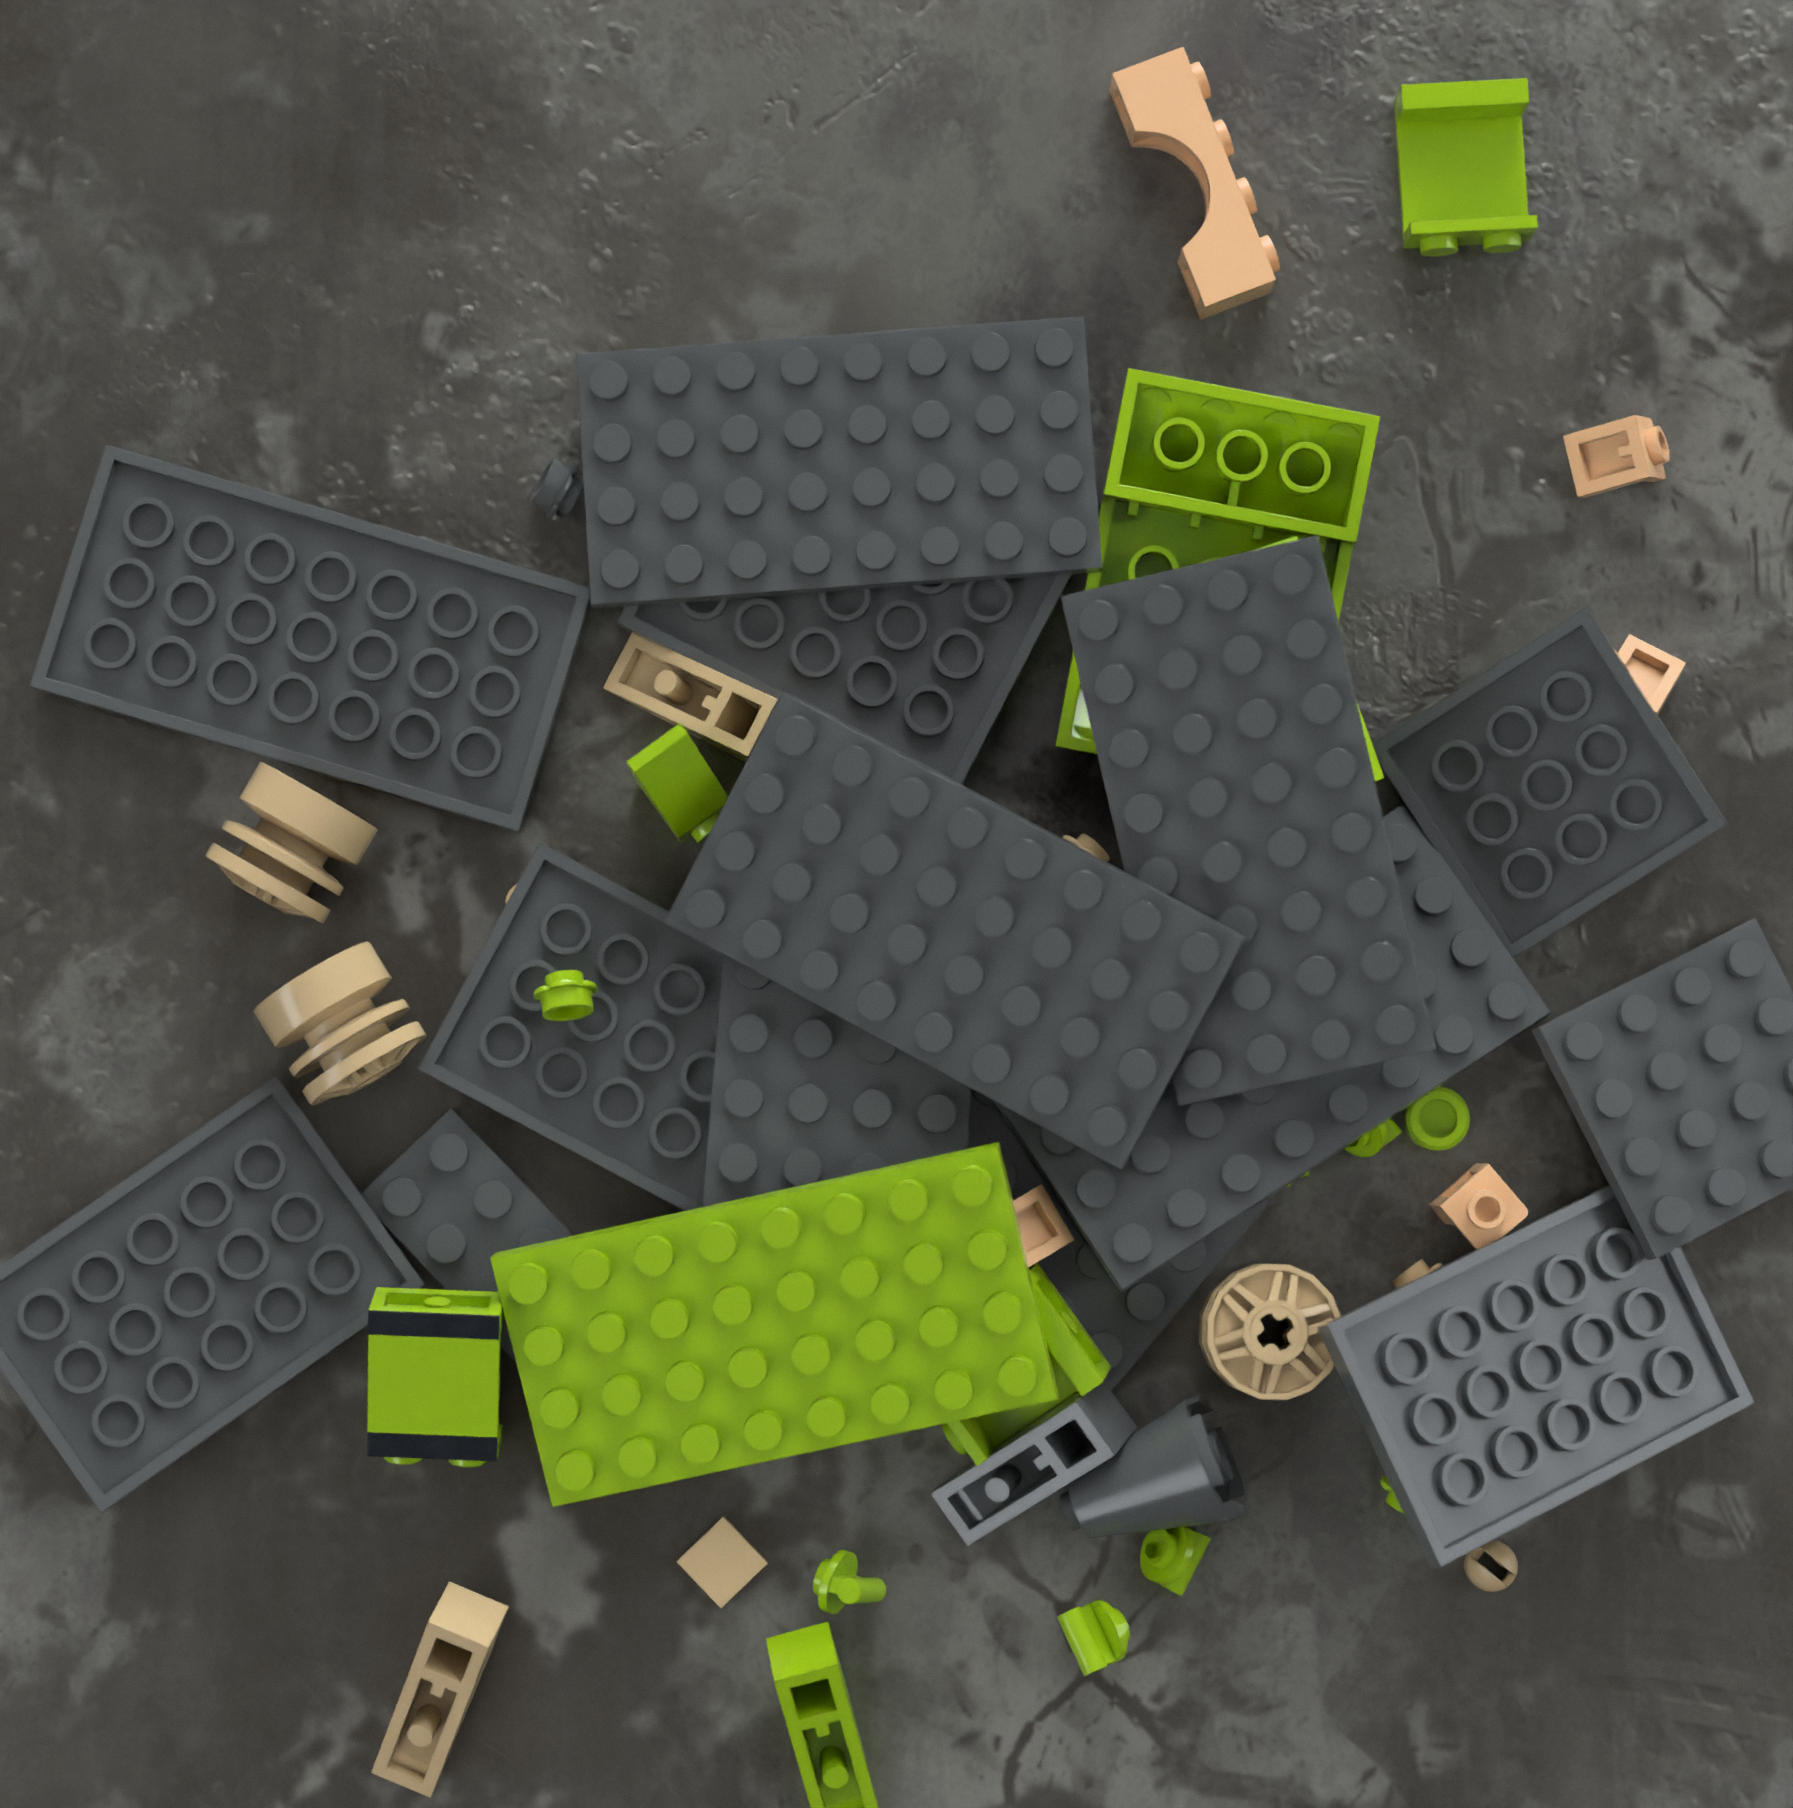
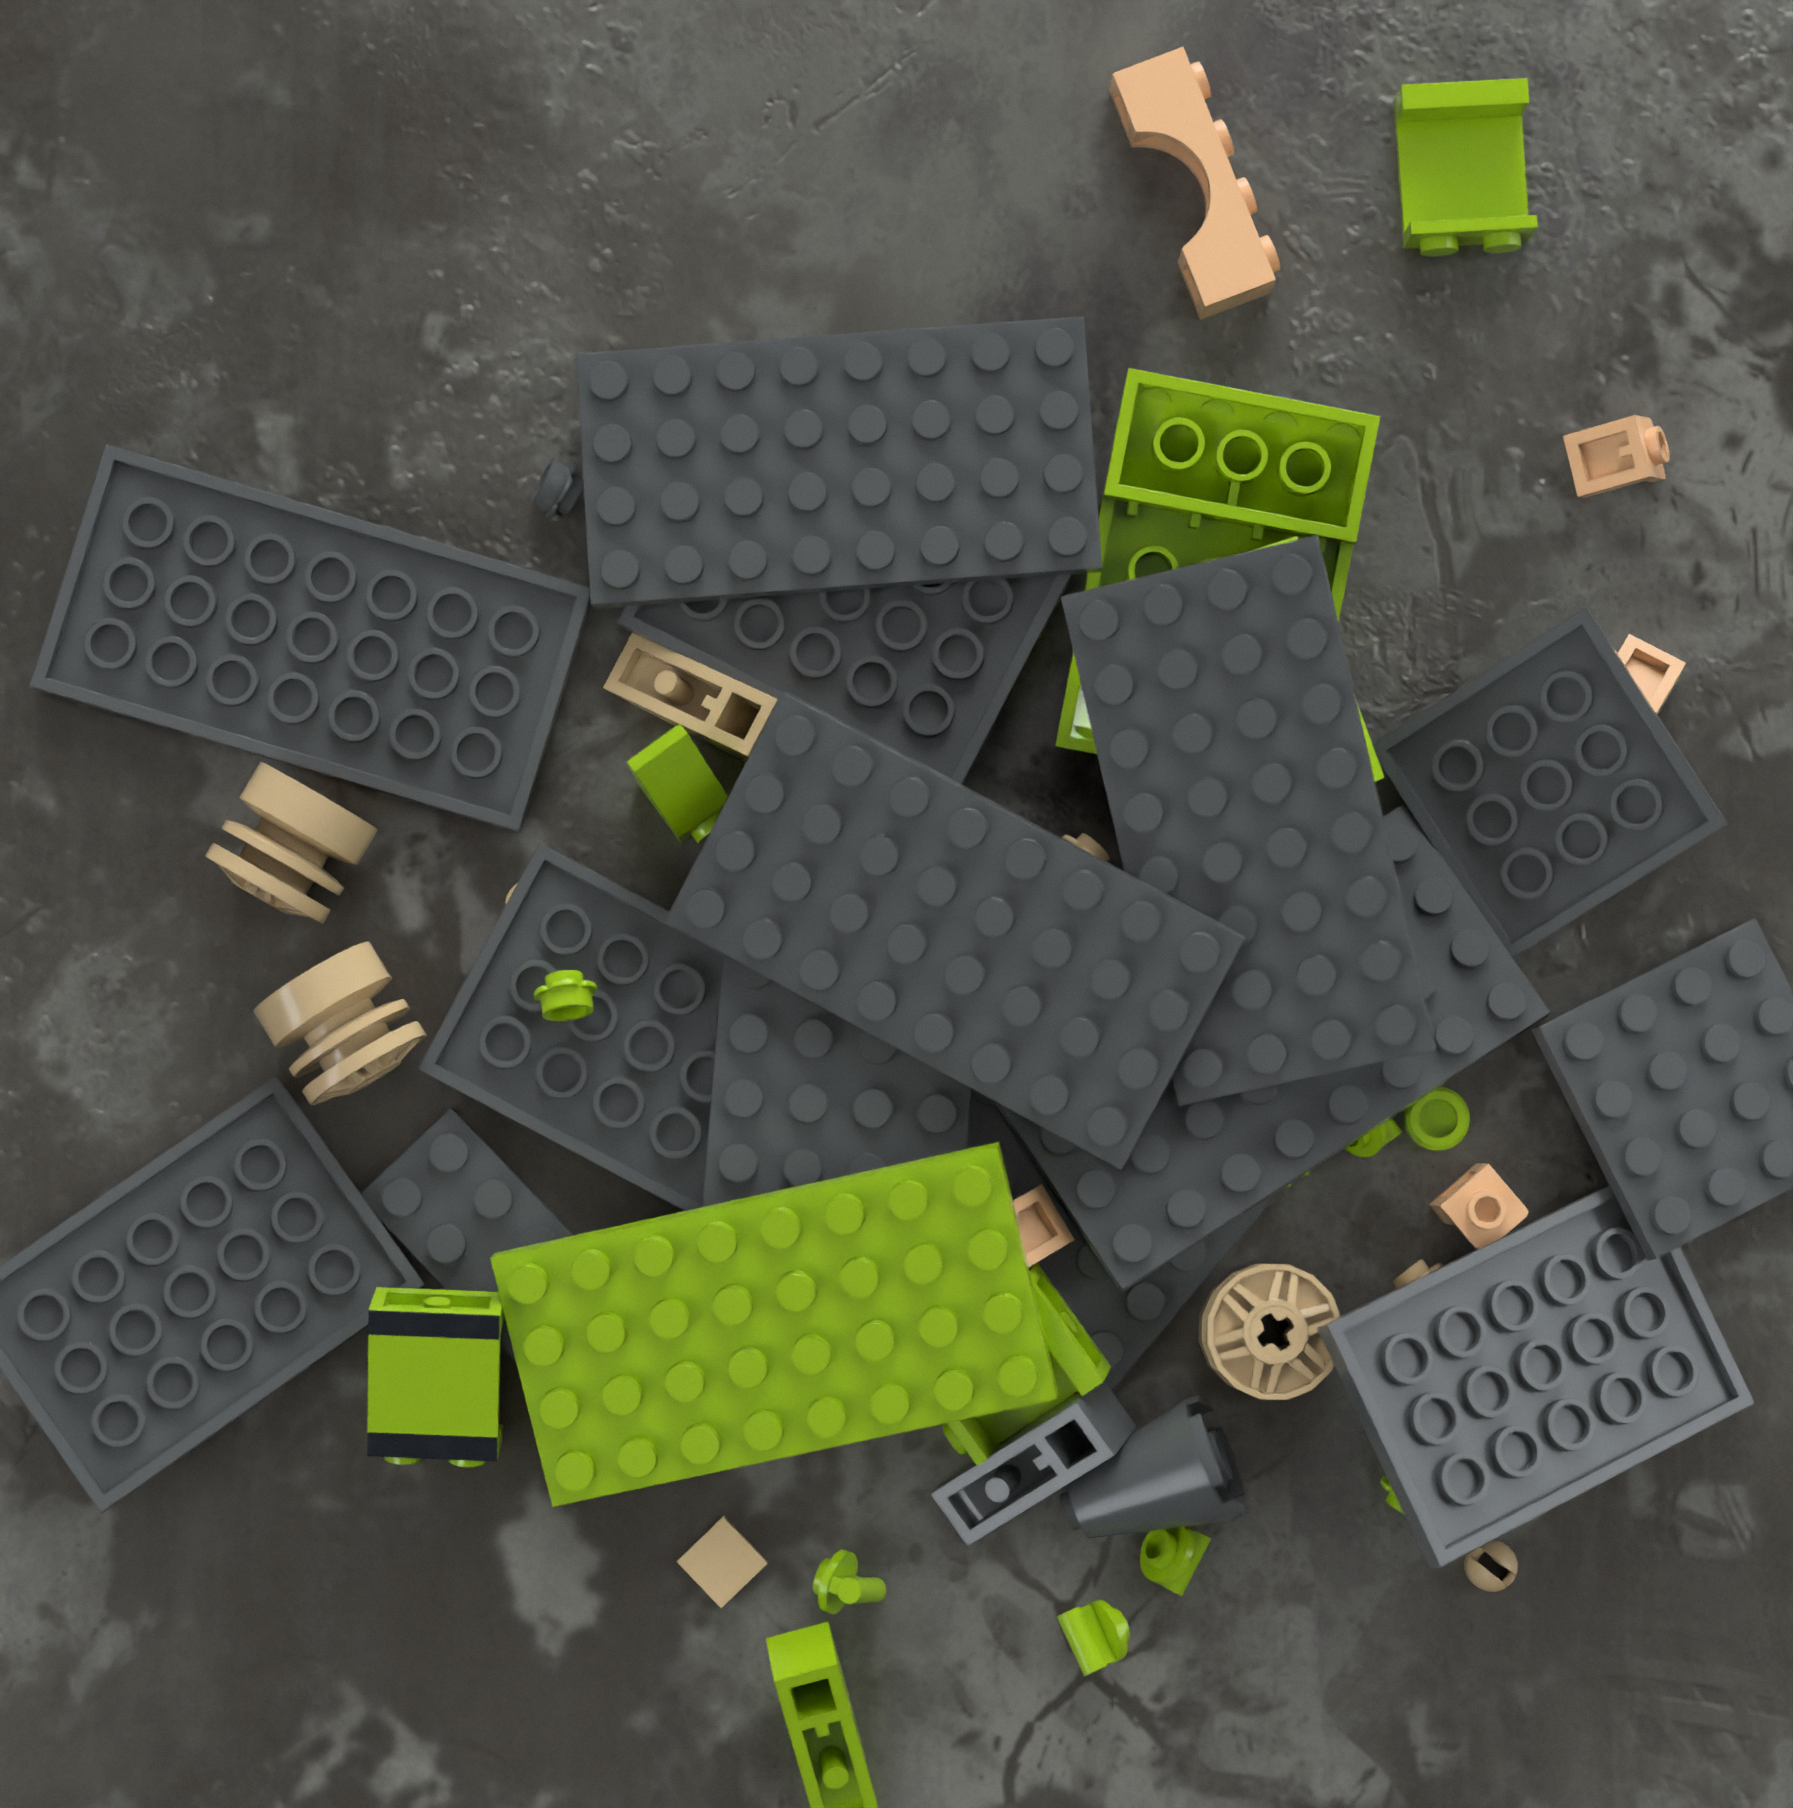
(439, 1688): tan slope -> none

